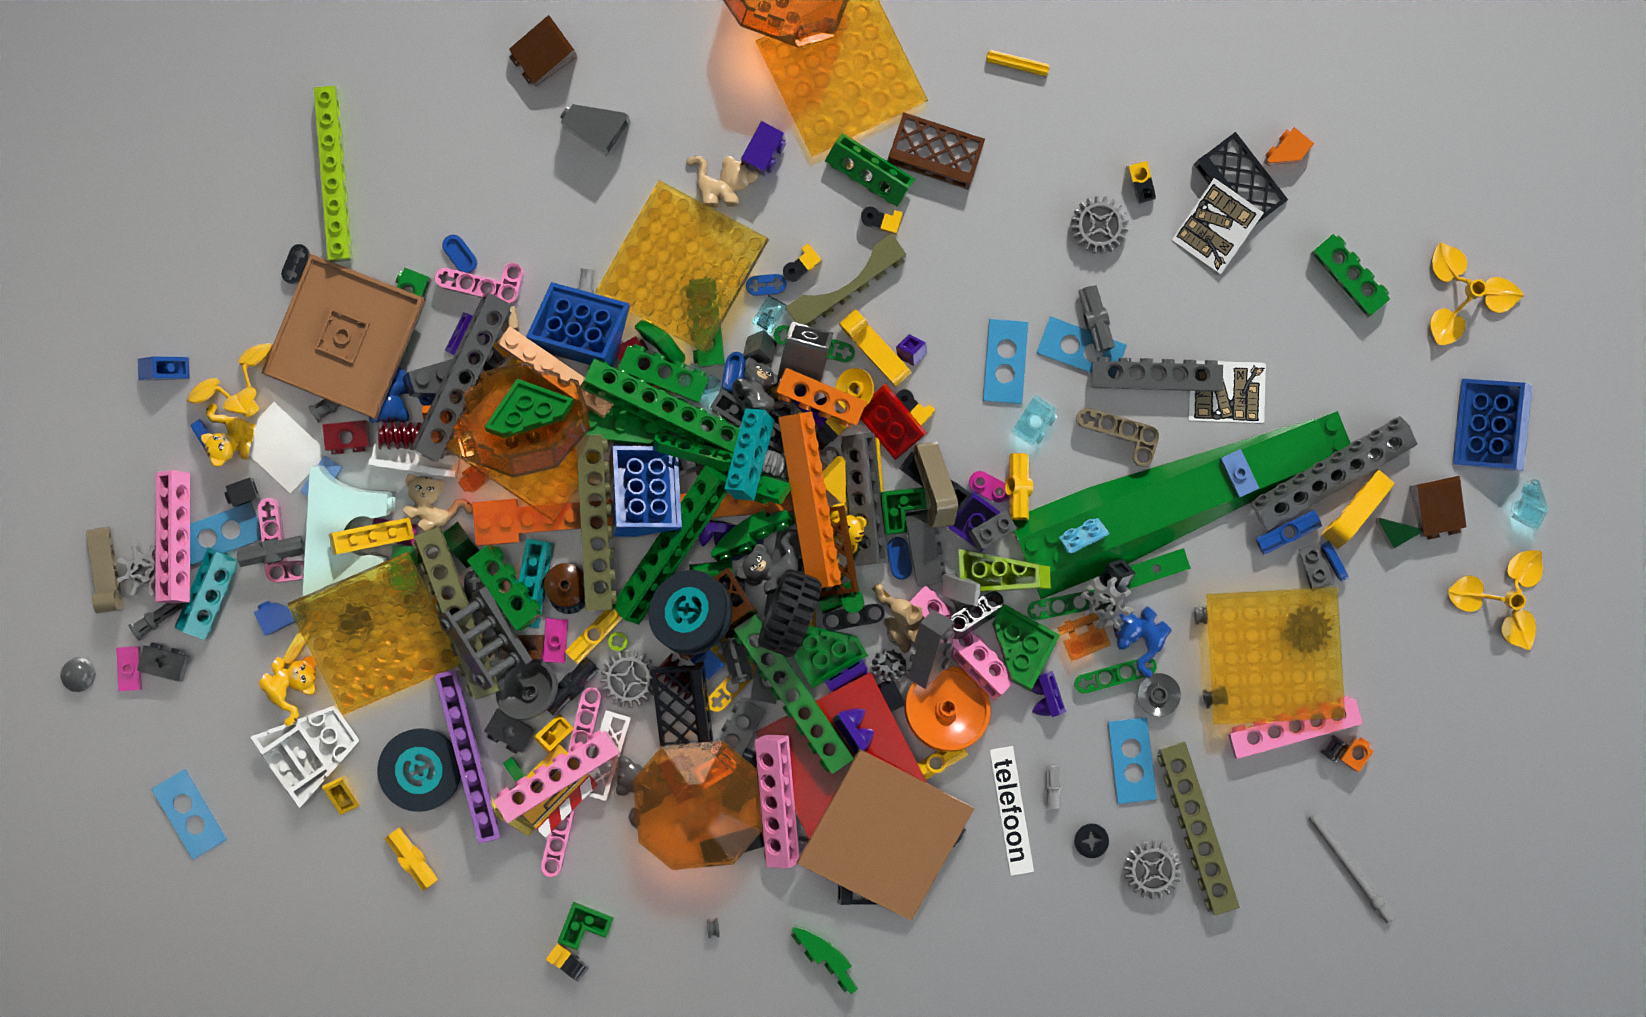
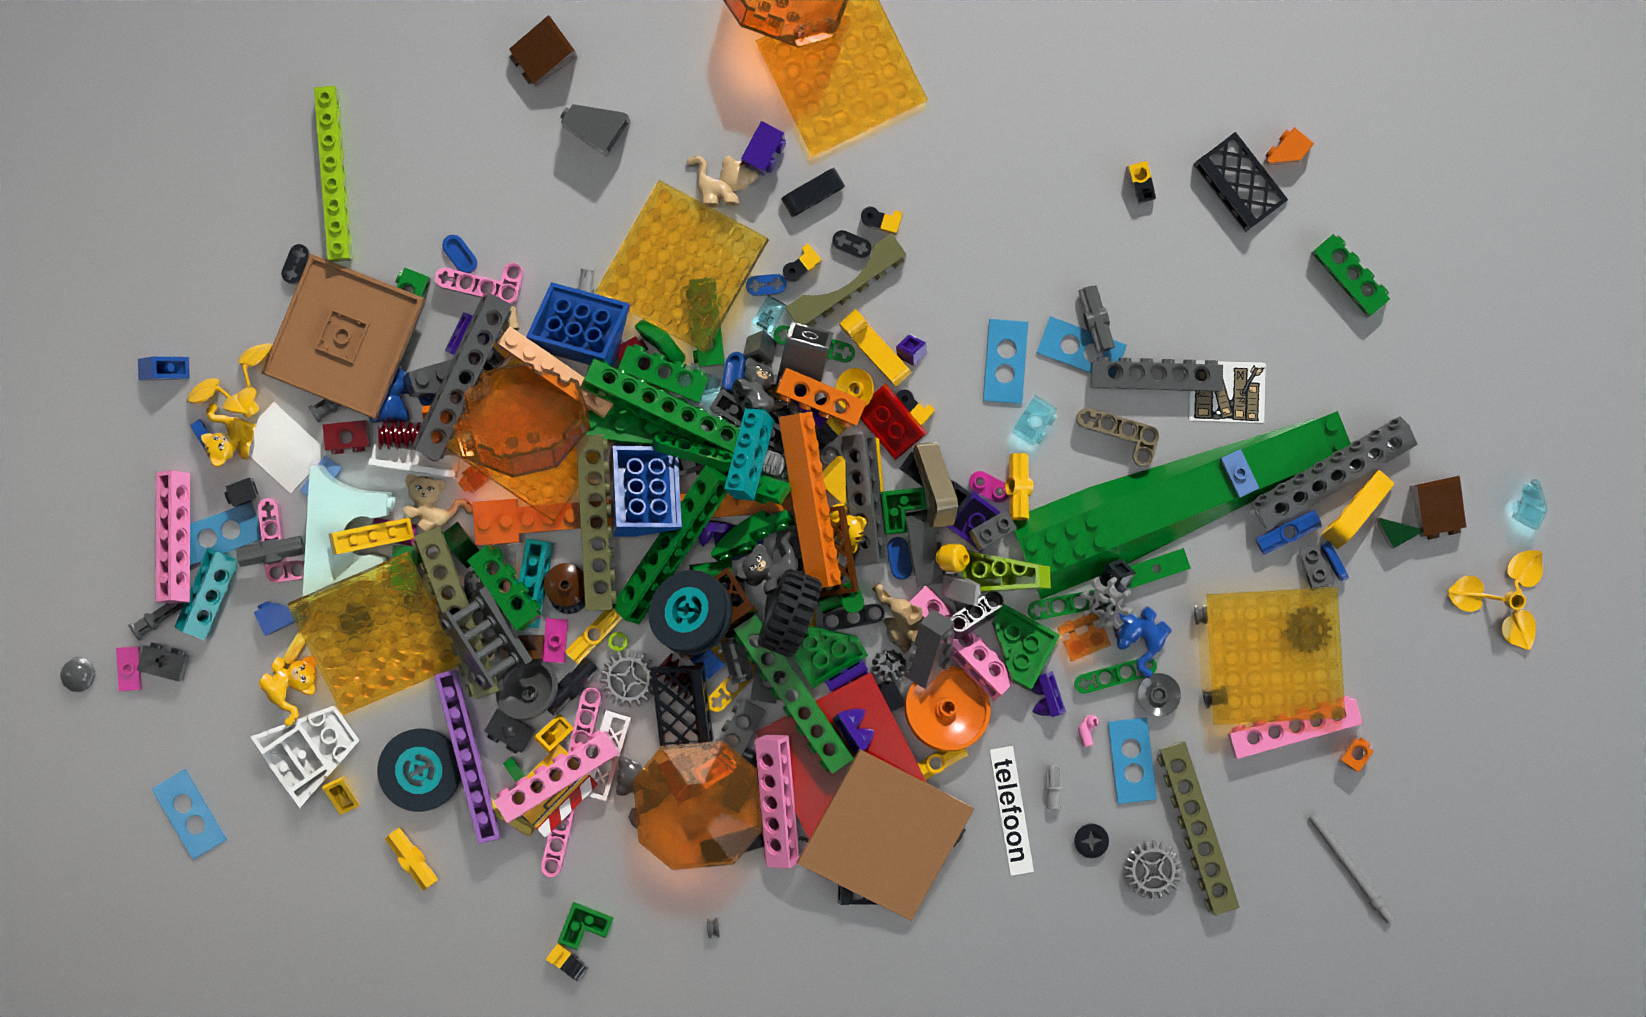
(104, 571): dark tan beam -> none
(139, 561): light grey gear -> none
(527, 409): green plate -> none
(813, 192): none -> black beam
(820, 949): green slope -> none
(854, 239): none -> black beam
(863, 160): green brick -> none
(931, 168): reddish brown fence -> none
(952, 557): none -> yellow head
(1017, 63): yellow axle -> none
(1086, 728): none -> bright pink arm
(1089, 532): medium azure hinge -> none
(1113, 212): light grey gear -> none
(1217, 226): sticker -> none
(1334, 748): black bush -> none
(1493, 424): blue slope -> none
(1499, 292): yellow plant -> none

